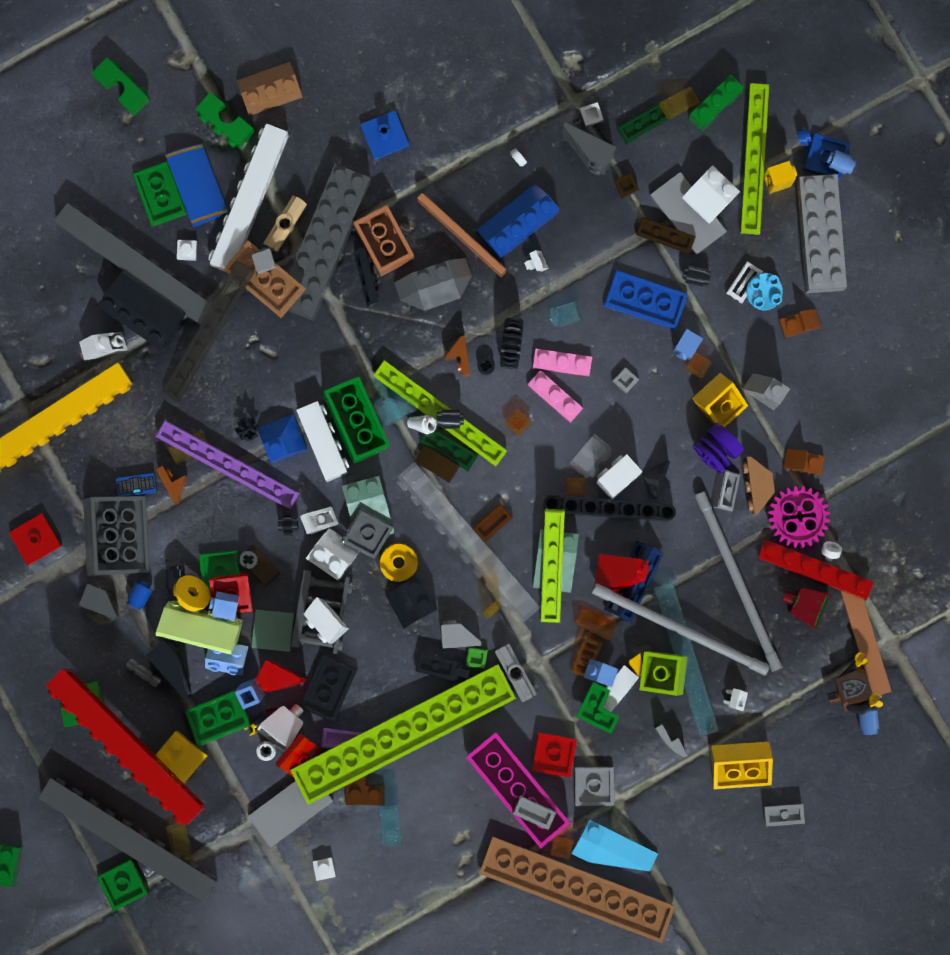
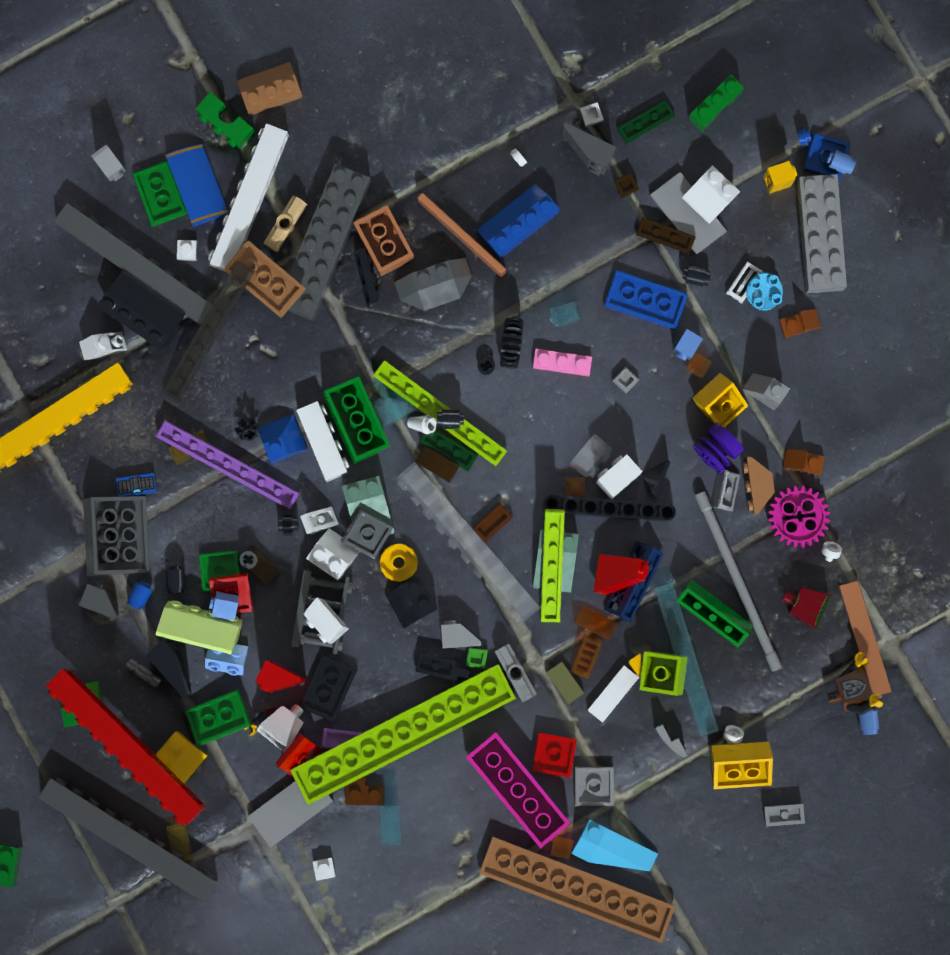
(35, 539): red plate -> none
(108, 163): none -> light grey slope
(109, 74): green arch -> none
(122, 884): green tile -> none
(174, 488): dark orange slope -> none
(195, 585): yellow tile -> none
(249, 693): medium blue brick -> none
(260, 751): white cone -> none
(264, 261): light grey tile -> none
(273, 630): sand green tile -> none
(384, 135): blue tile -> none
(460, 351): dark orange slope -> none
(491, 609): clear yellow tile -> none
(518, 423): clear orange plate -> none
(534, 812): light grey tile -> none
(537, 261): white tile -> none
(555, 396): bright pink plate -> none
(565, 682): none -> olive tile
(592, 710): green plate -> none
(600, 673): medium blue brick -> none
(609, 595): light grey piece -> none
(679, 103): clear yellow tile -> none
(714, 613): none -> green brick
(733, 734): none -> white tile
(737, 700): white tile -> none
(754, 159): lime plate -> none
(816, 570): red plate -> none

